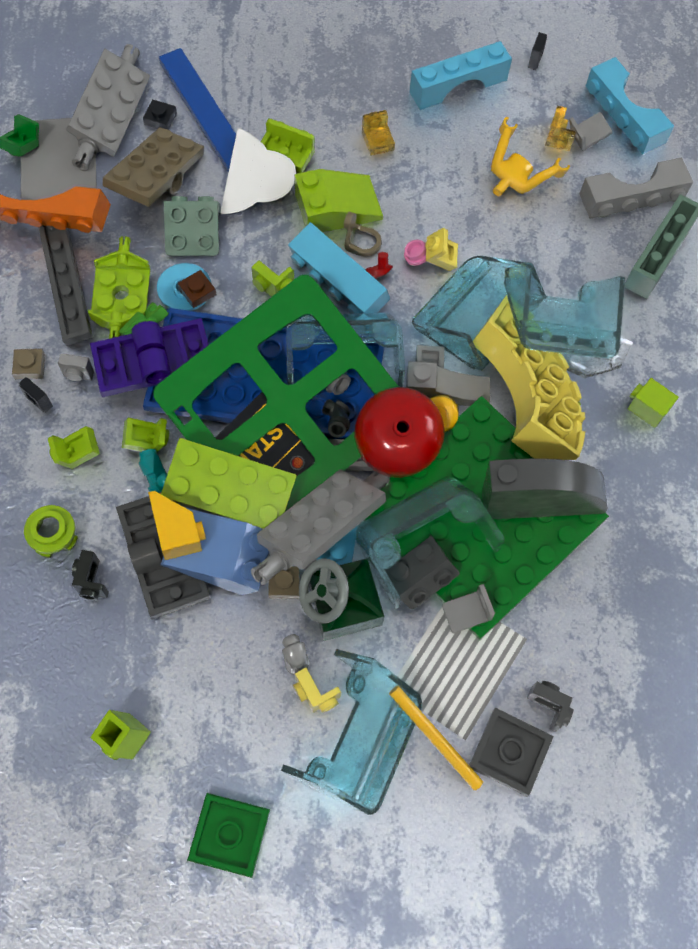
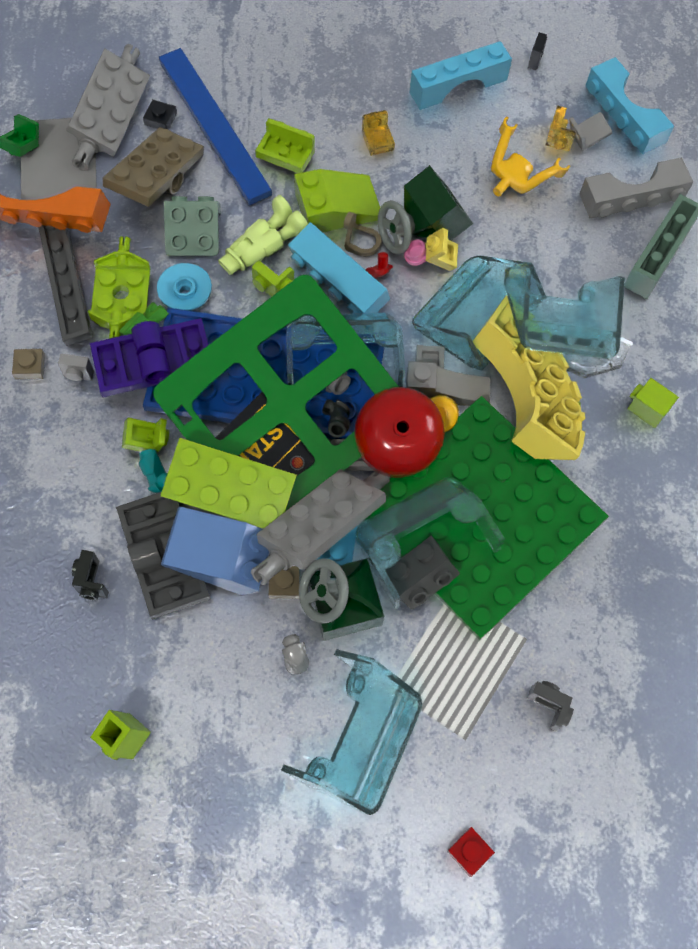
(35, 395): black tile -> none
(62, 539): lime piece -> none
(74, 449): lime bracket -> none
(175, 527): yellow slope -> none
(197, 289): reddish brown plate -> none
(229, 835): green tile -> none
(255, 174): white sticker -> none
(262, 237): none -> yellowish green piece
(307, 690): light yellow bracket -> none
(426, 209): none -> dark green piece
(436, 737): yellow bar -> none
(469, 610): light grey bracket -> none
(470, 852): none -> red plate
(511, 752): dark grey tile -> none
(542, 489): dark grey brick -> none

